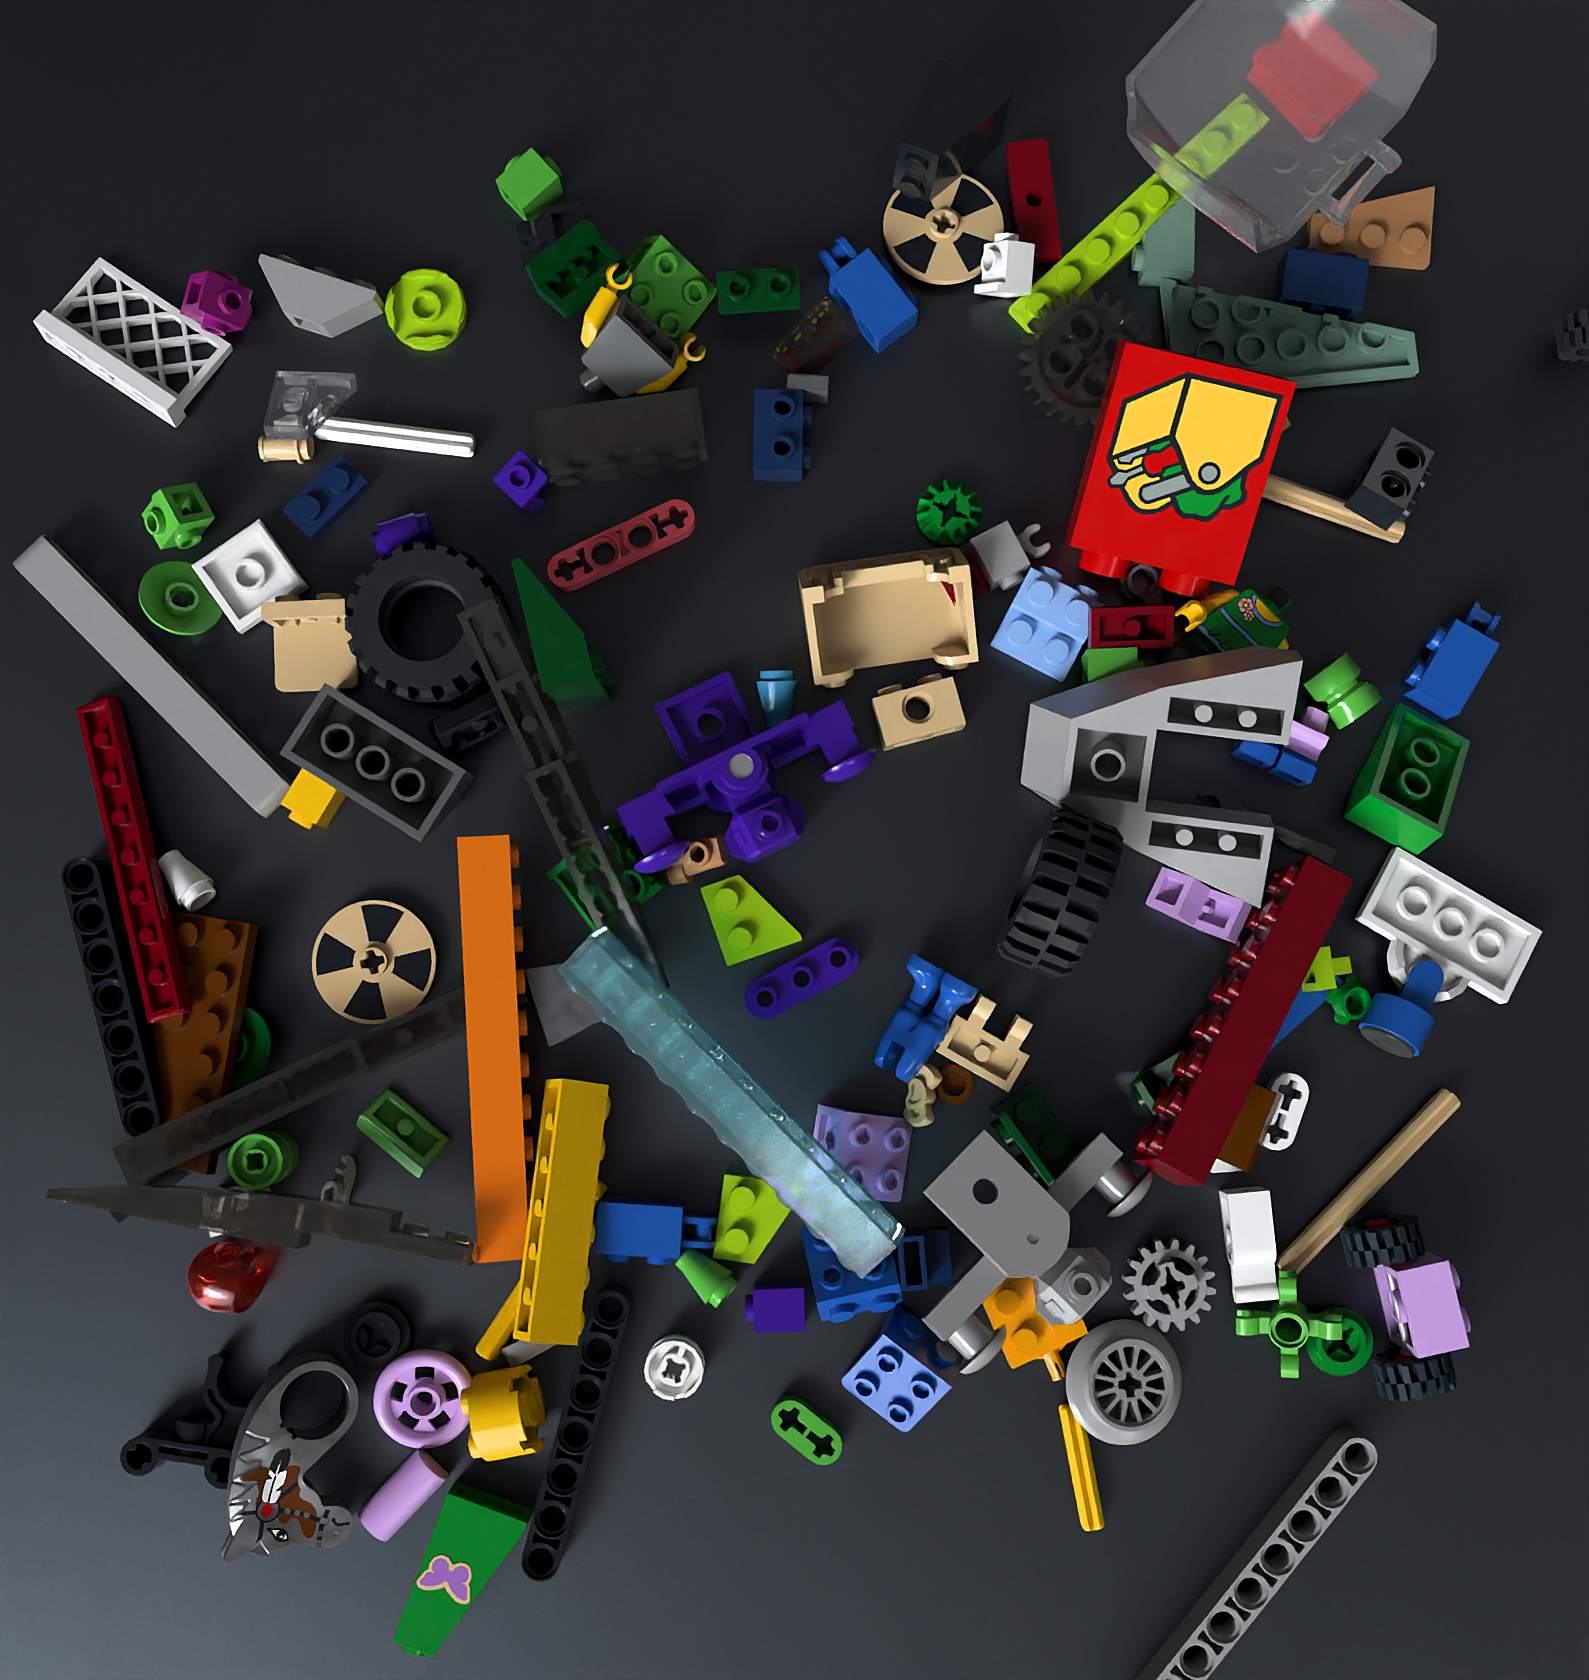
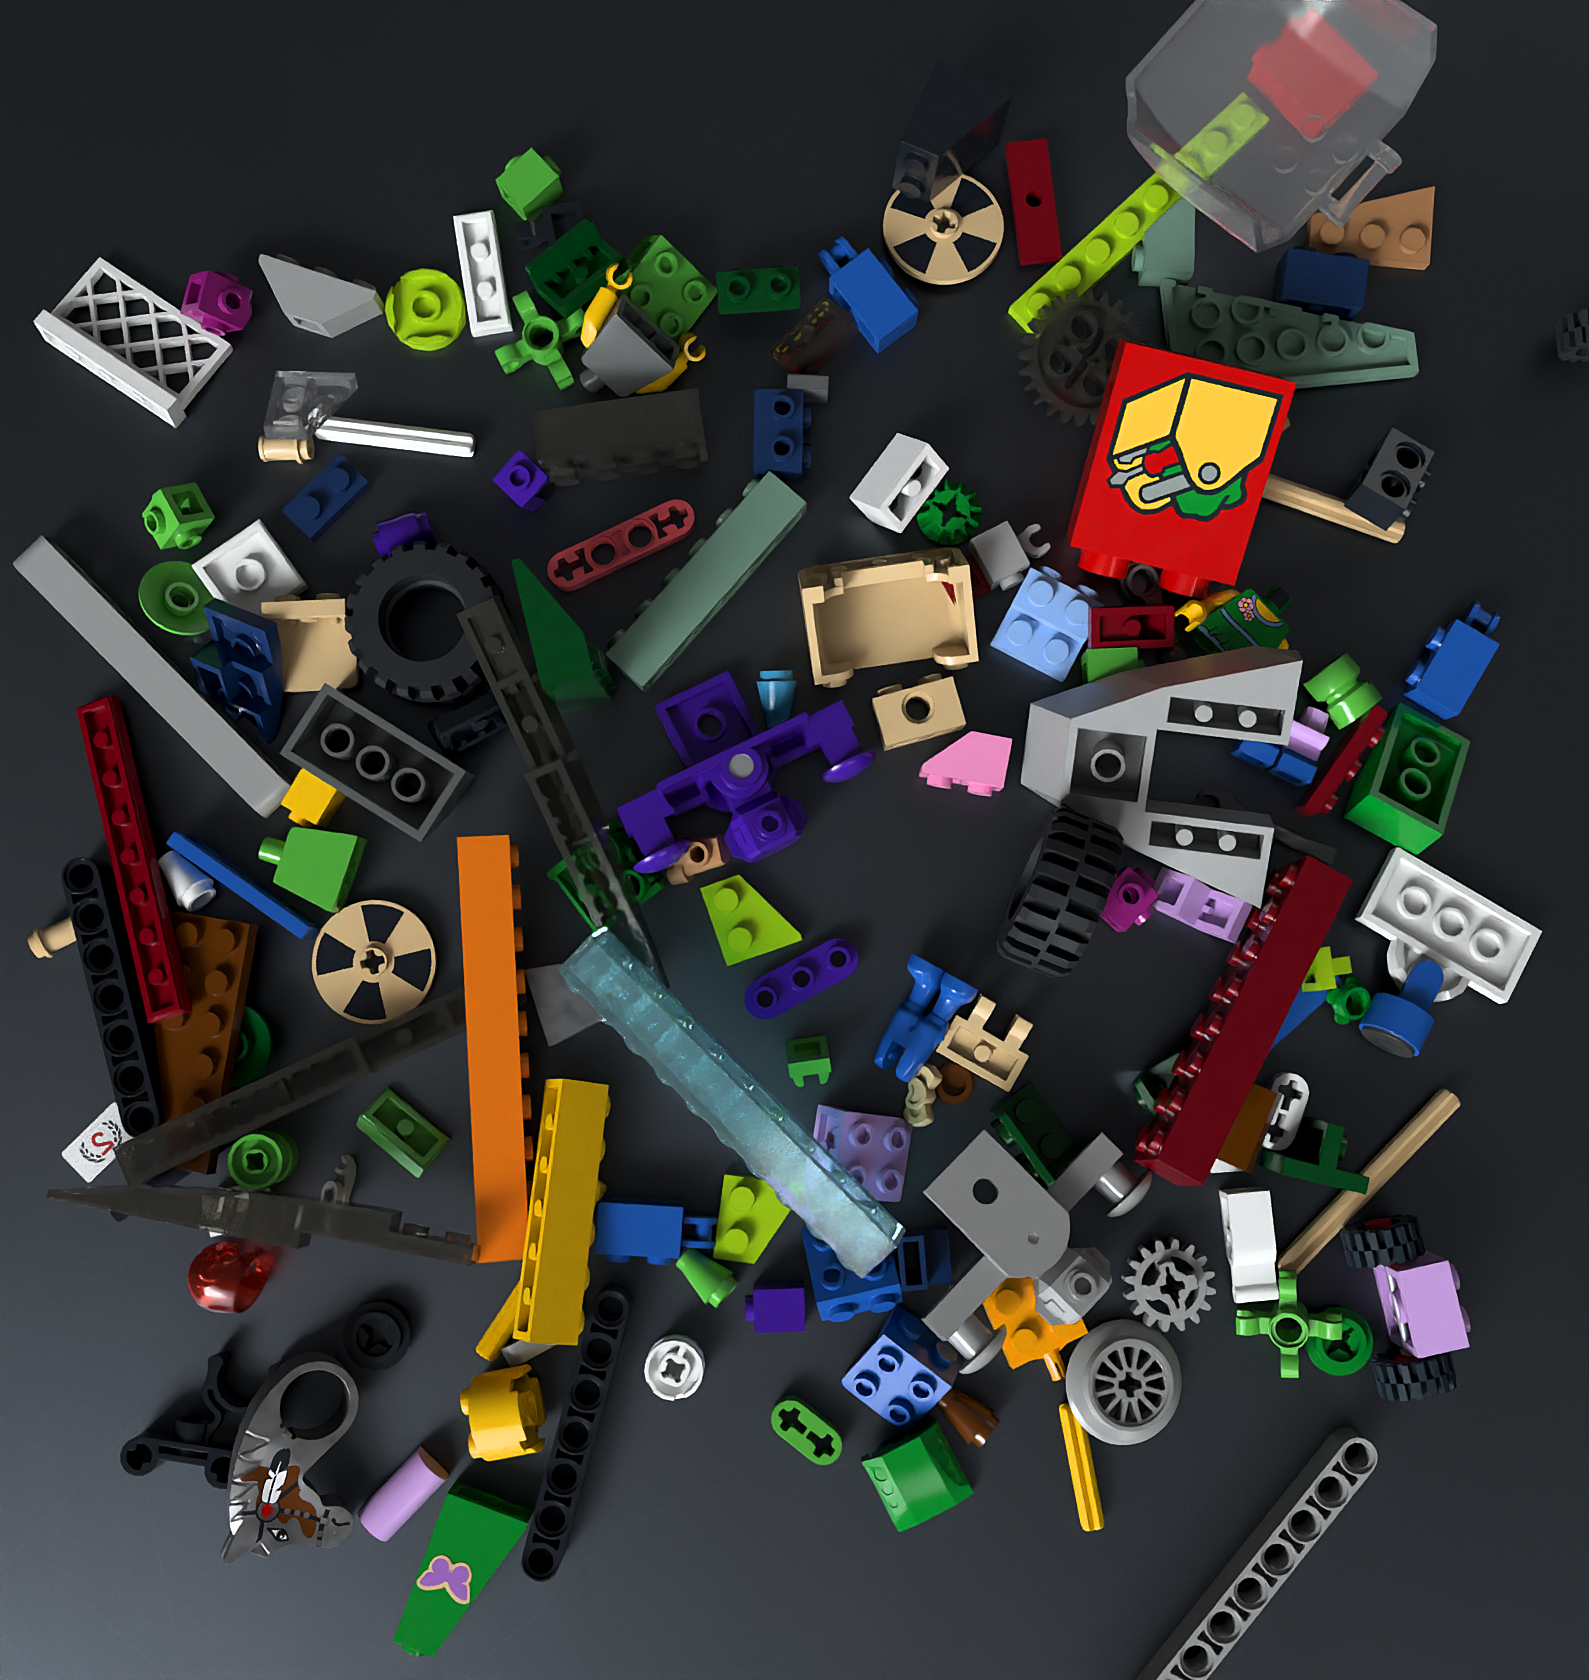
(47, 940): none -> tan pin
(94, 1146): none -> clear sticker
(242, 666): none -> dark blue slope
(243, 885): none -> blue tile
(315, 864): none -> bright green torso
(403, 1370): lavender plate -> none
(483, 273): none -> white tile
(516, 354): none -> bright green pin
(707, 580): none -> sand green brick
(808, 1057): none -> bright green tile
(899, 482): none -> white brick
(917, 1476): none -> green slope
(968, 1416): none -> reddish brown cone
(972, 761): none -> bright pink slope
(1006, 267): white brick -> none
(1139, 908): none -> magenta brick
(1317, 1157): none -> dark green bracket
(1343, 763): none -> dark red tile

